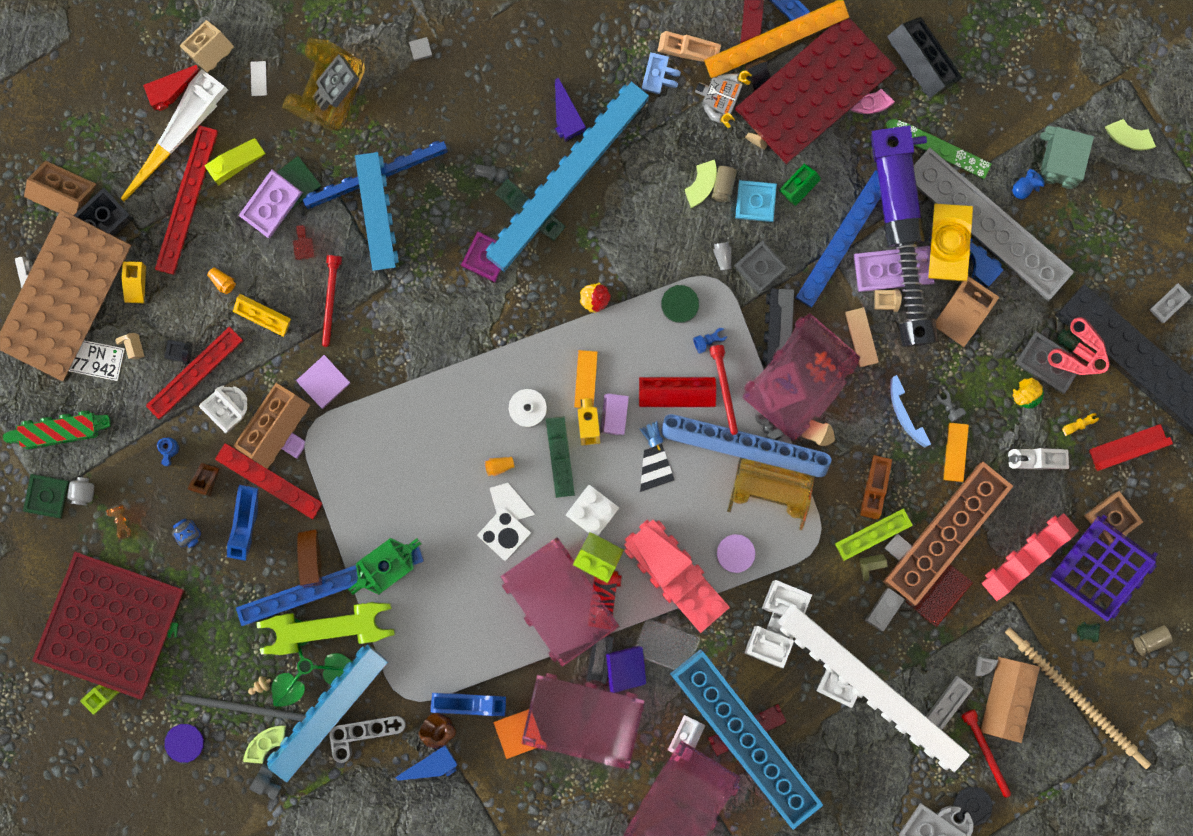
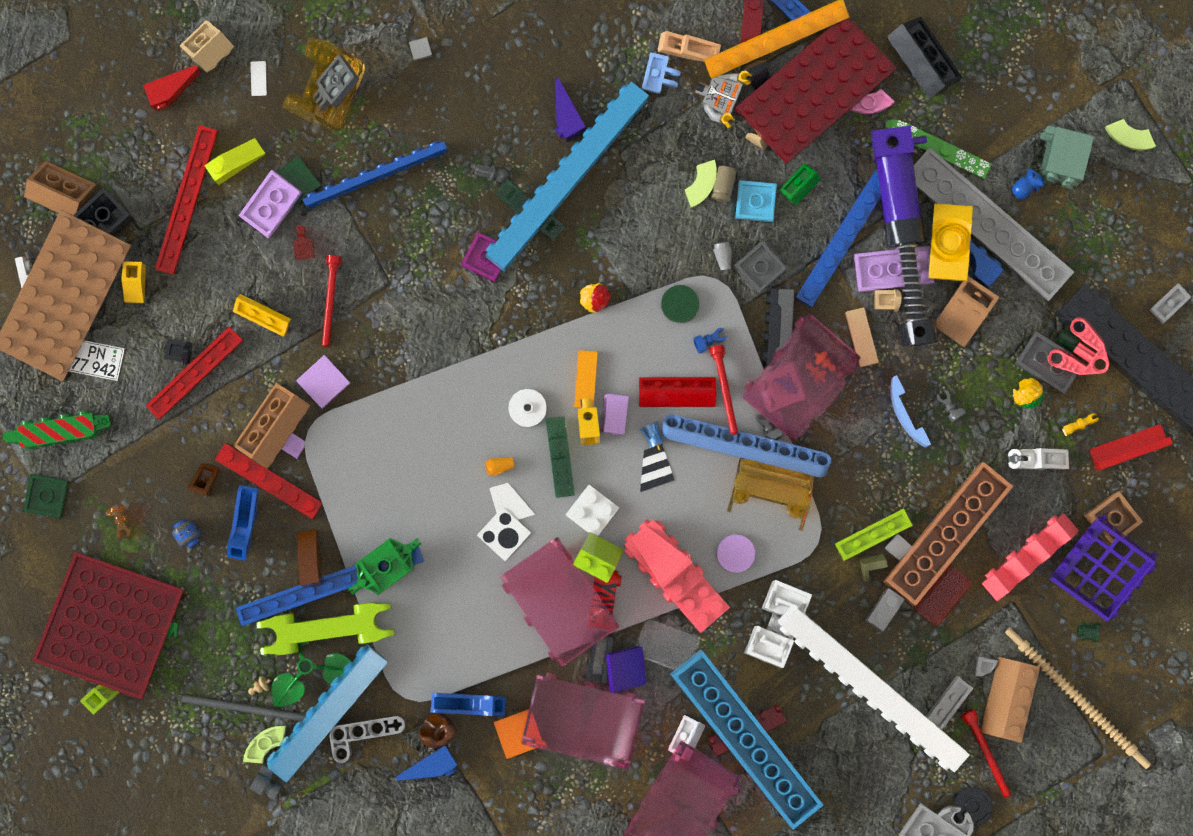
(81, 491): light grey head -> none
(132, 345): tan tile -> none
(168, 448): blue piece -> none
(184, 743): dark purple tile -> none
(193, 108): white plate -> none
(222, 281): light orange cone -> none
(225, 407): white slope -> none
(375, 211): dark azure brick -> none
(819, 433): tan tile -> none
(835, 689): white plate -> none
(876, 487): dark orange slope -> none
(955, 452): light orange tile -> none
(1153, 640): dark tan piece -> none

